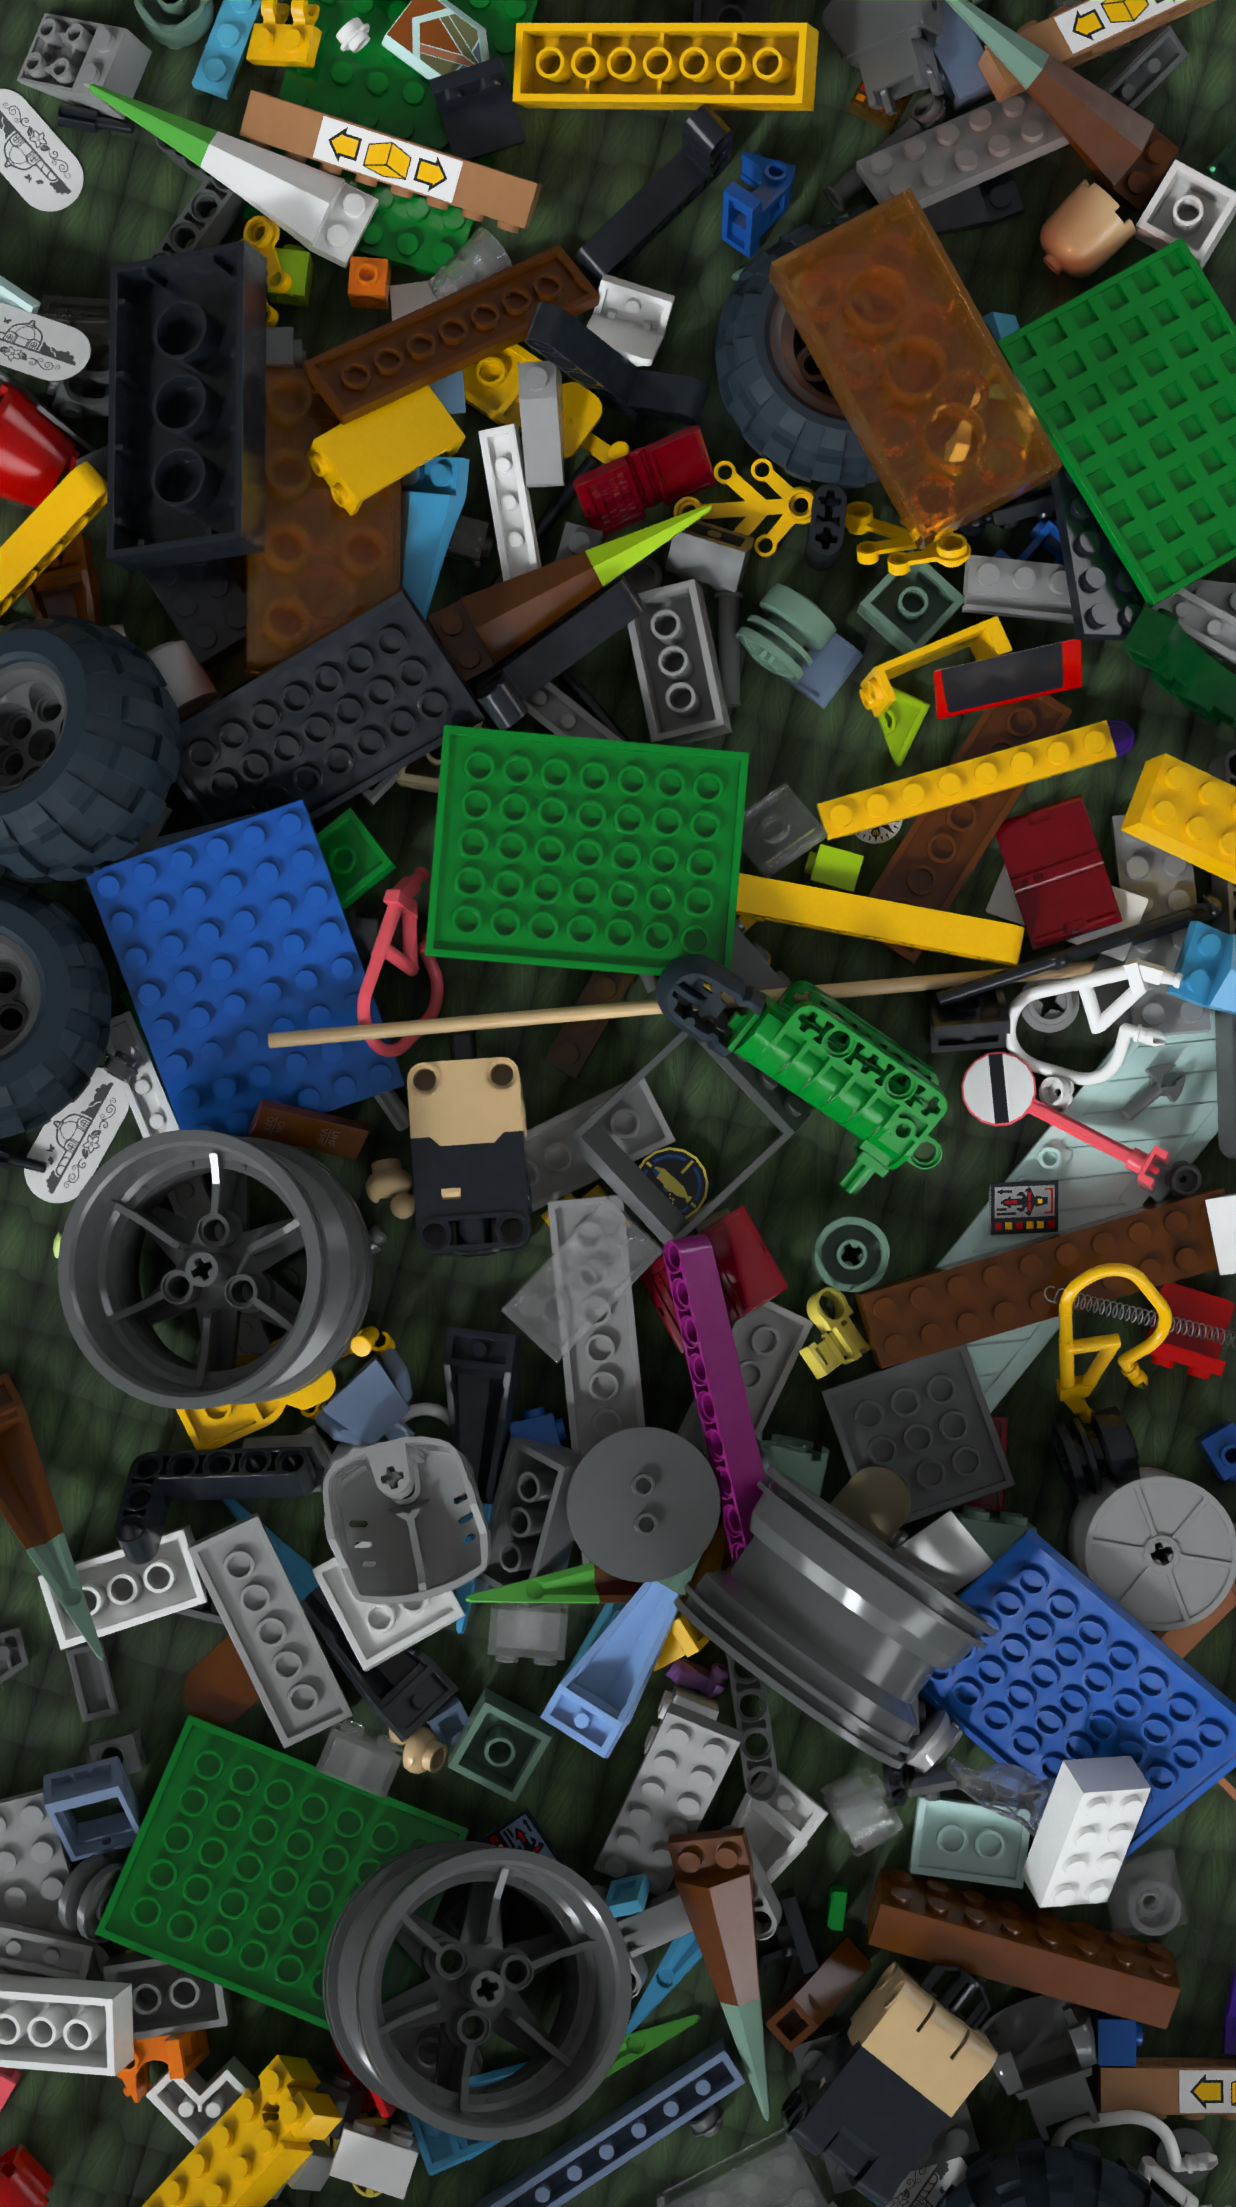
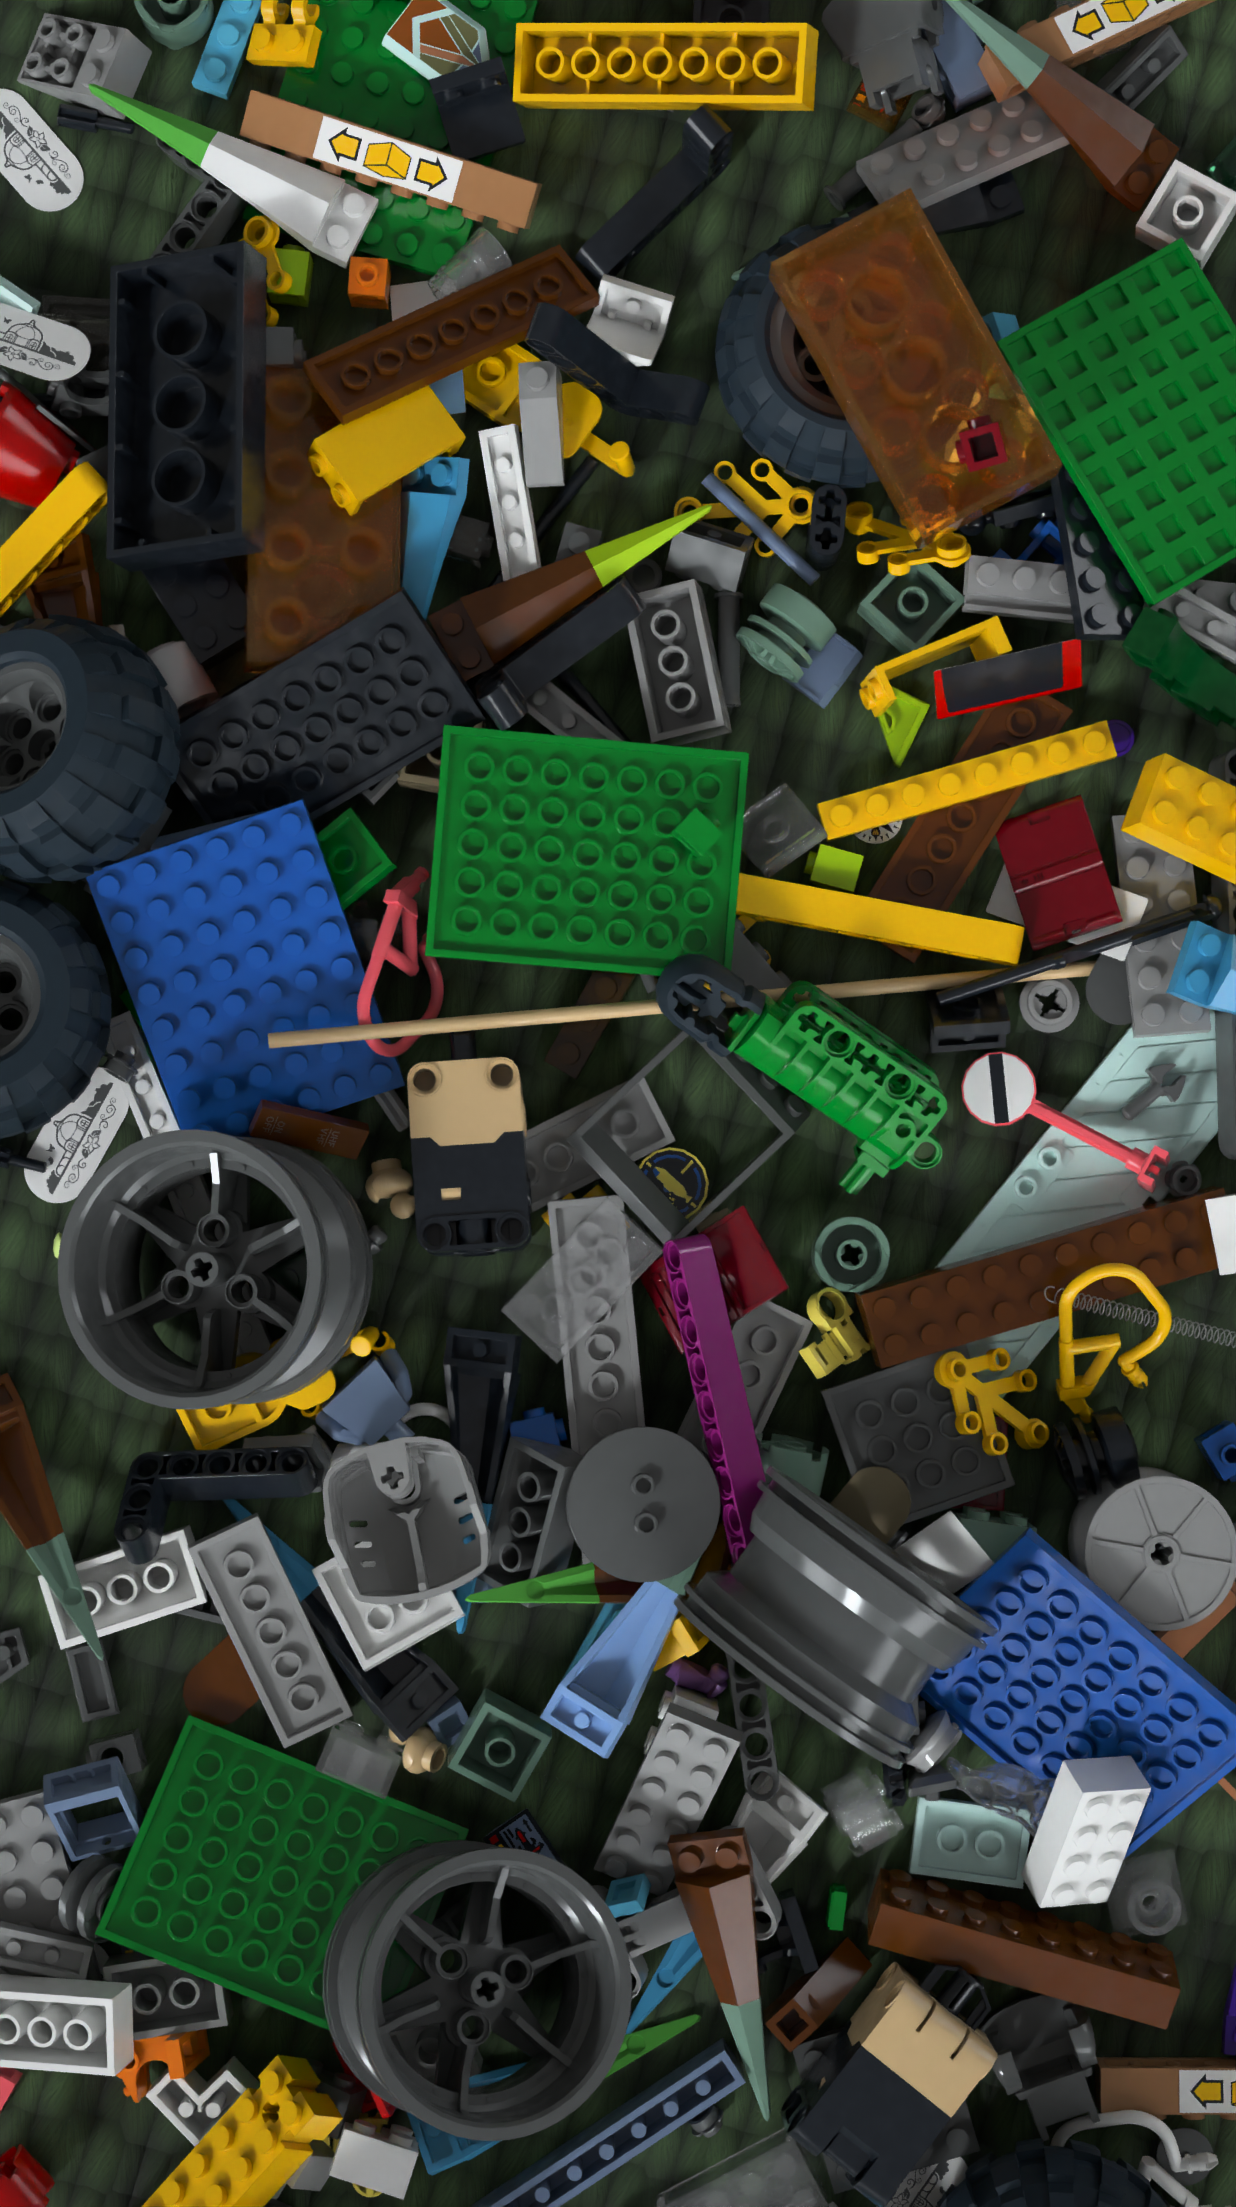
(353, 35): white plate -> none
(528, 1632): clear brick -> none
(643, 478): dark red piece -> none
(698, 831): none -> green plate
(760, 529): none -> sand blue bar
(762, 207): blue tile -> none
(982, 443): none -> dark red brick
(988, 1399): none -> yellow plant
(1023, 1207): piece -> none
(1049, 1092): white plate -> none
(1084, 232): tan cylinder -> none
(1115, 2039): blue brick -> none
(1138, 974): white piece -> none
(1196, 1353): red bracket -> none

